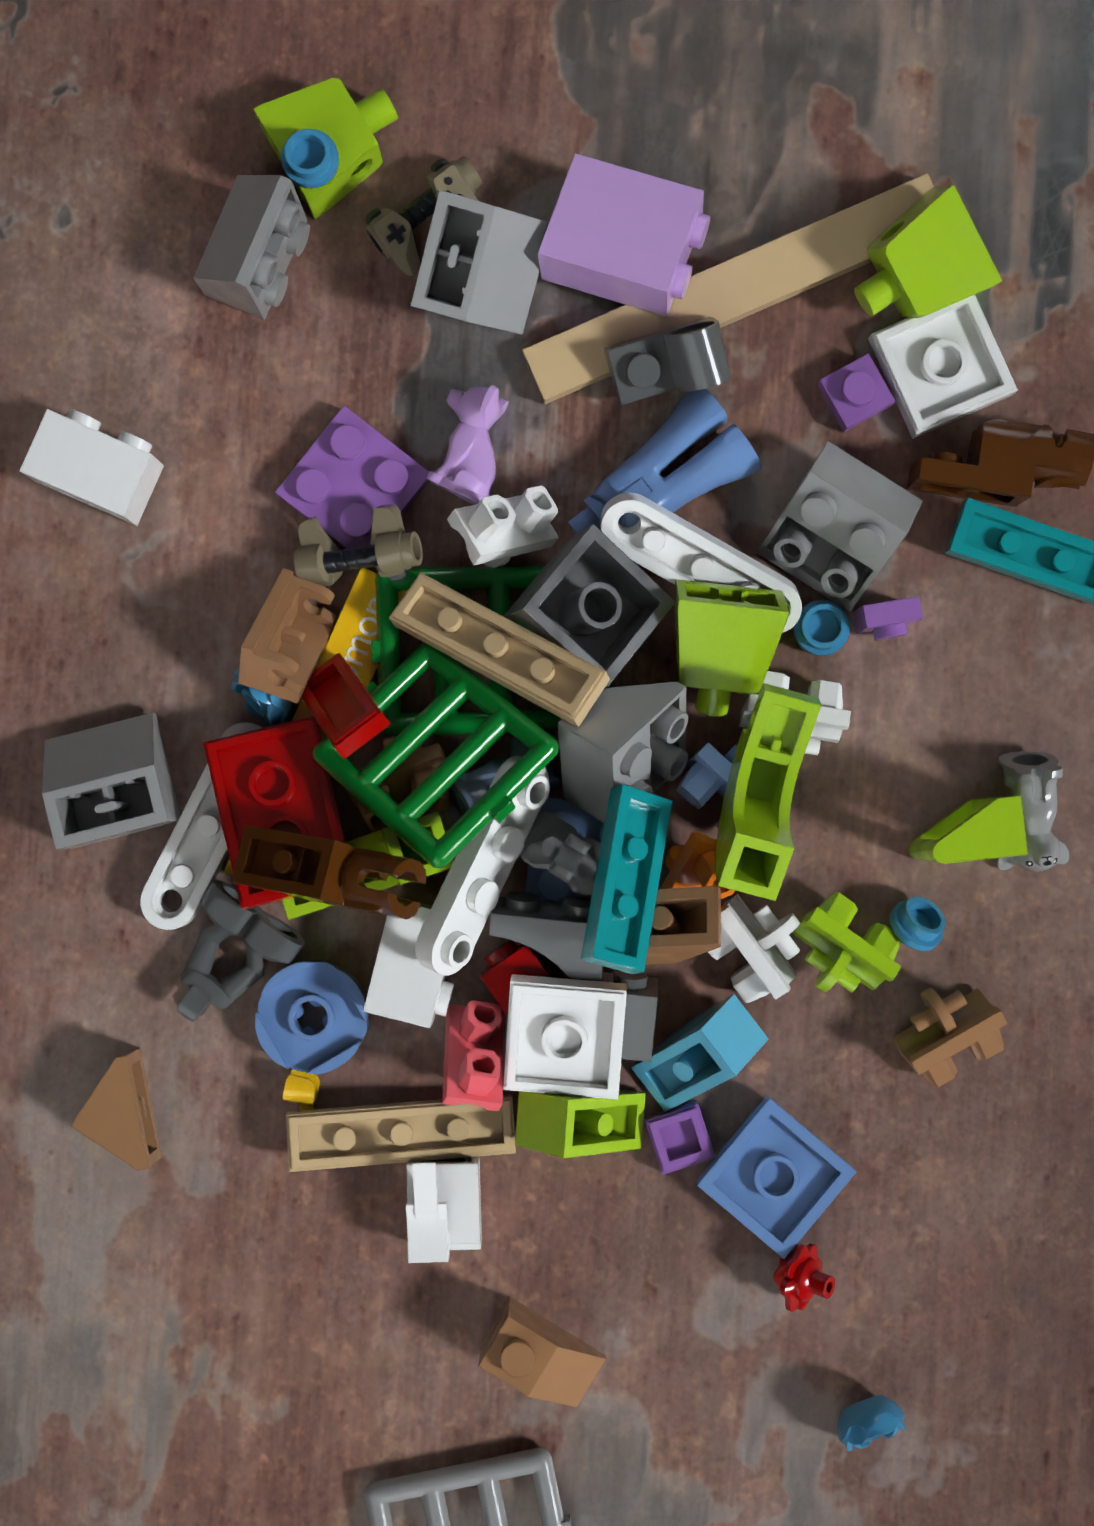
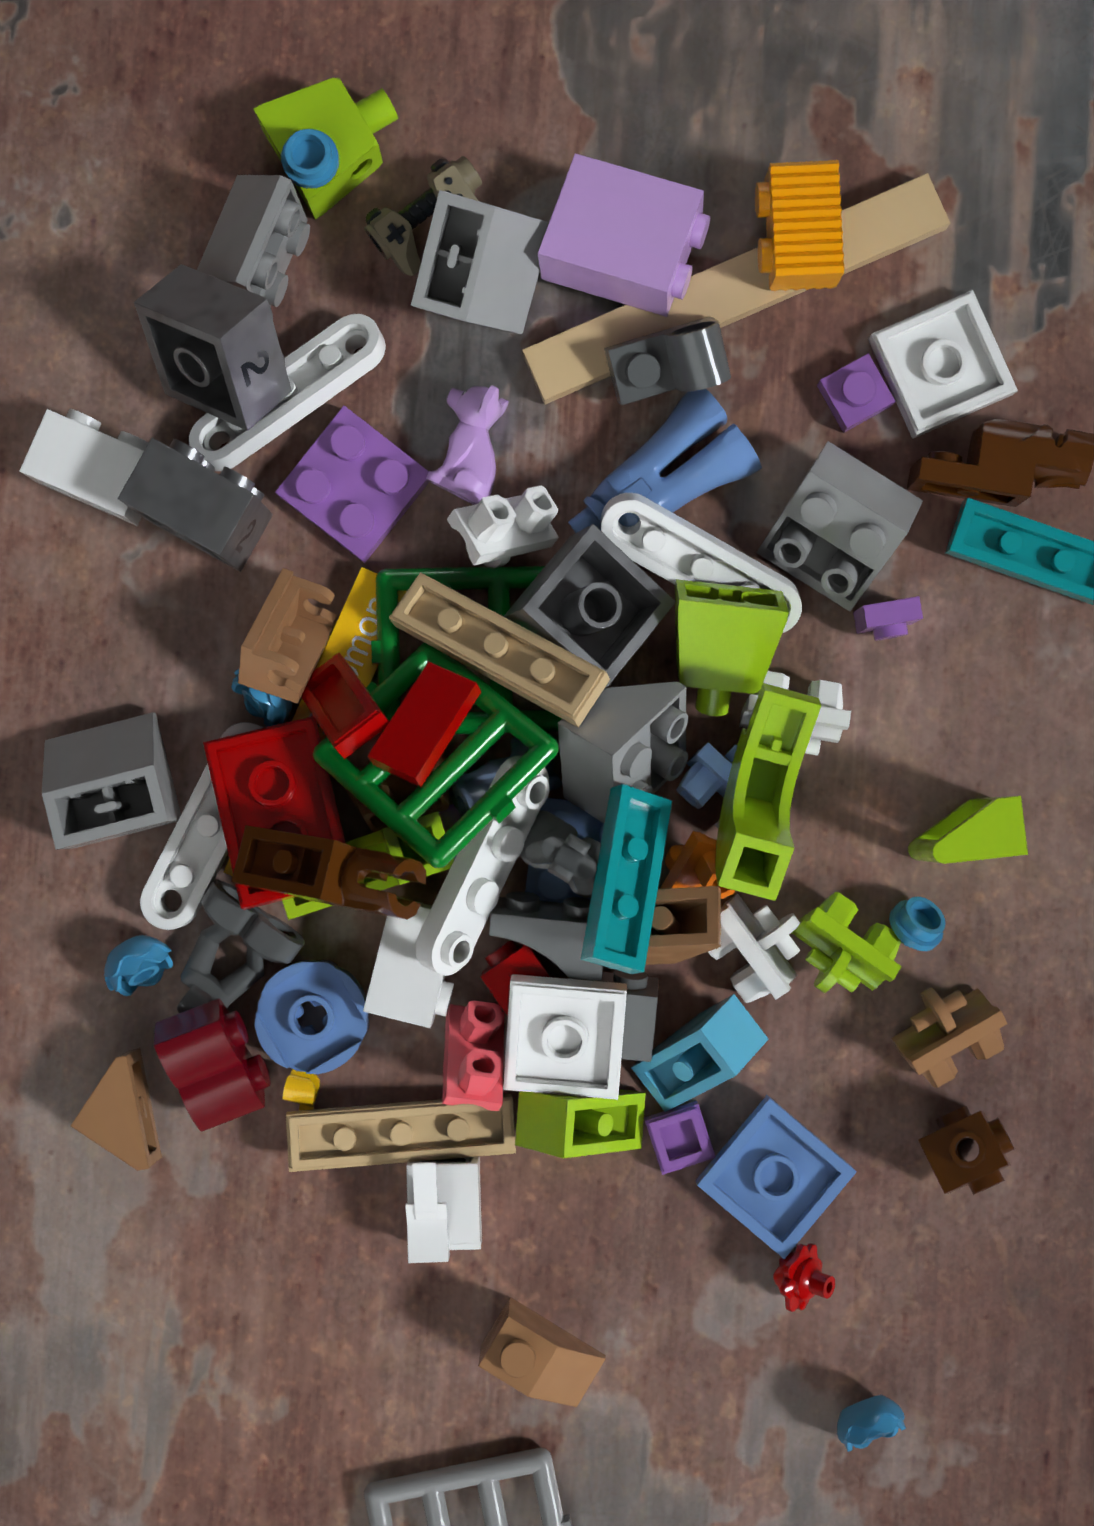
(136, 964): none -> dark azure plate
(196, 504): none -> flat silver brick
(211, 1064): none -> dark red brick
(214, 346): none -> flat silver brick
(315, 376): none -> white plate
(390, 550): dark tan piece -> none
(424, 724): none -> red tile
(801, 225): none -> light orange brick
(822, 628): dark azure plate -> none
(927, 258): lime torso -> none
(945, 1154): none -> reddish brown brick
(1035, 778): light grey animal -> none

